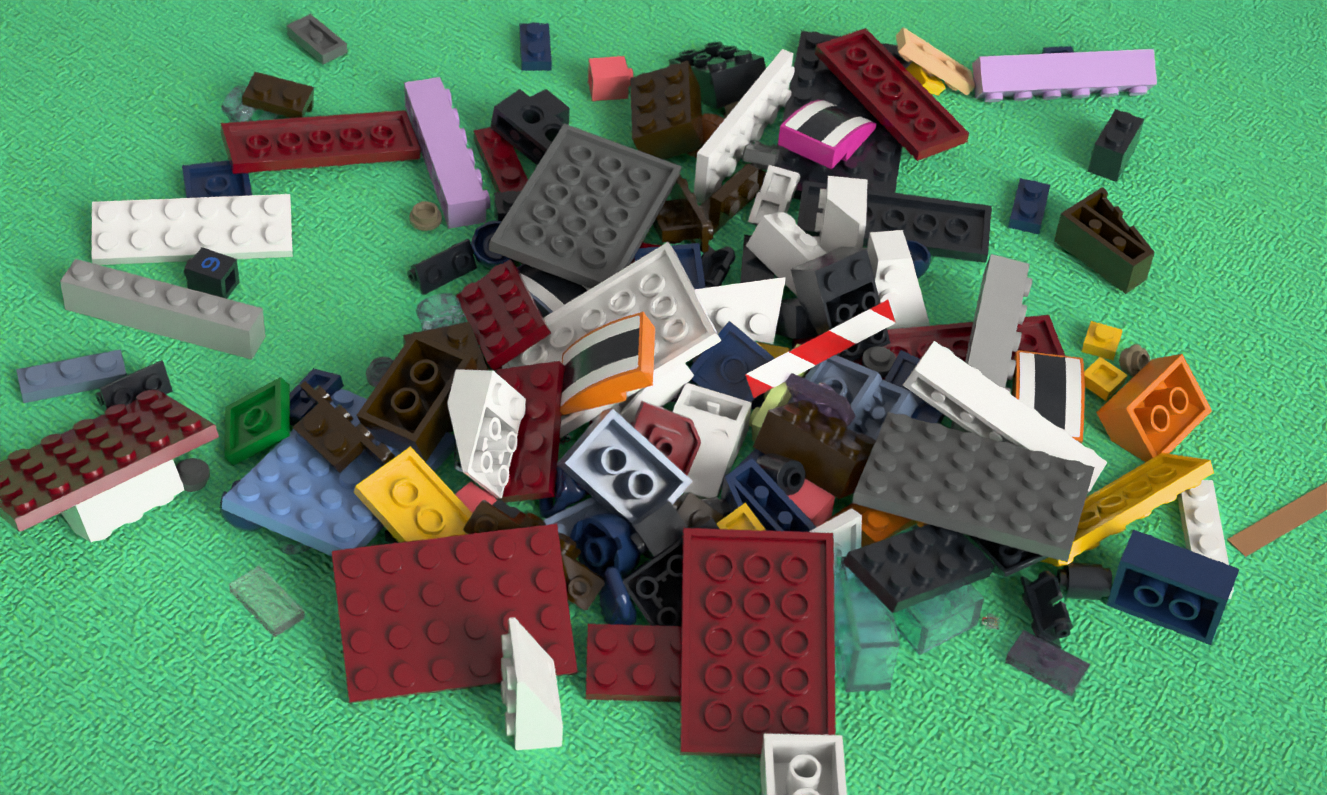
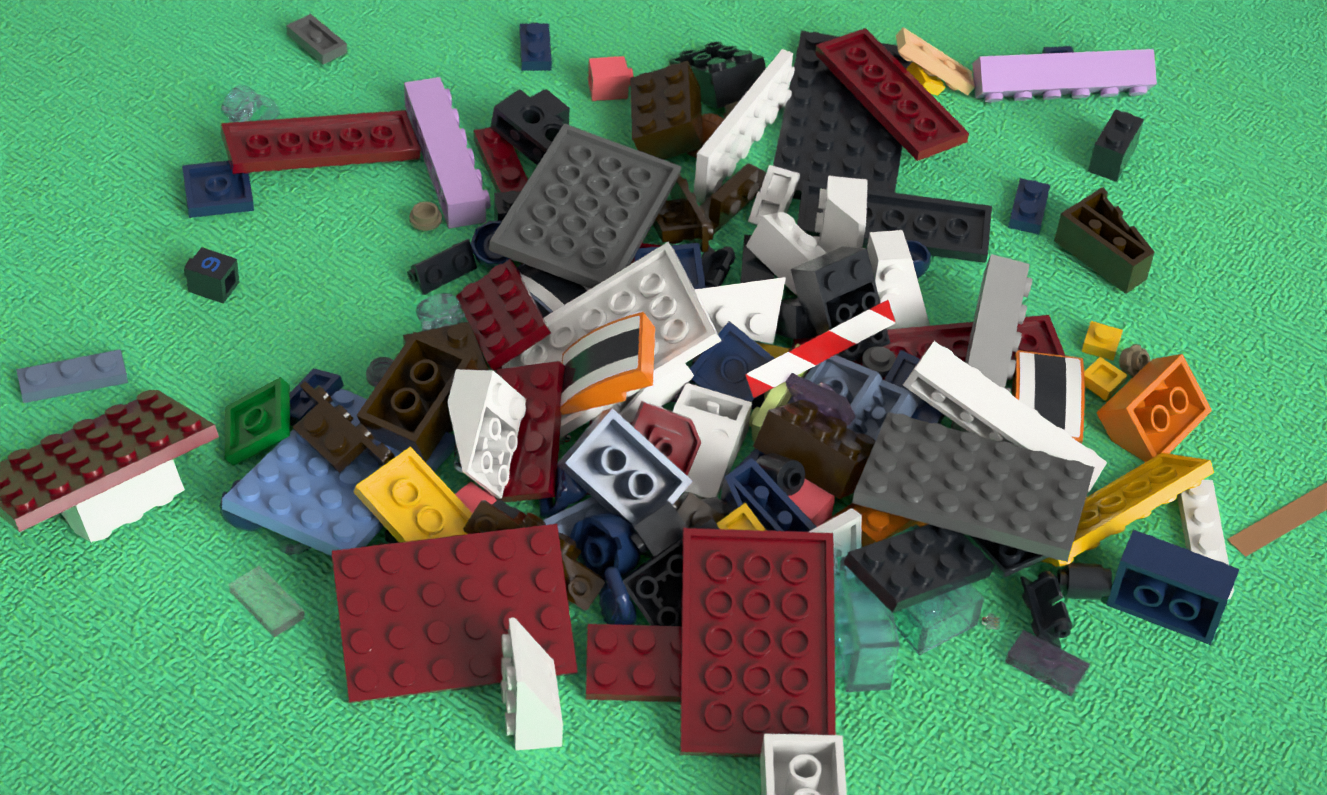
(129, 387): black hinge -> none
(163, 309): light grey brick -> none
(180, 226): white plate -> none
(193, 474): dark grey plate -> none
(278, 96): dark brown bracket -> none
(761, 155): dark grey plate -> none
(824, 132): slope -> none

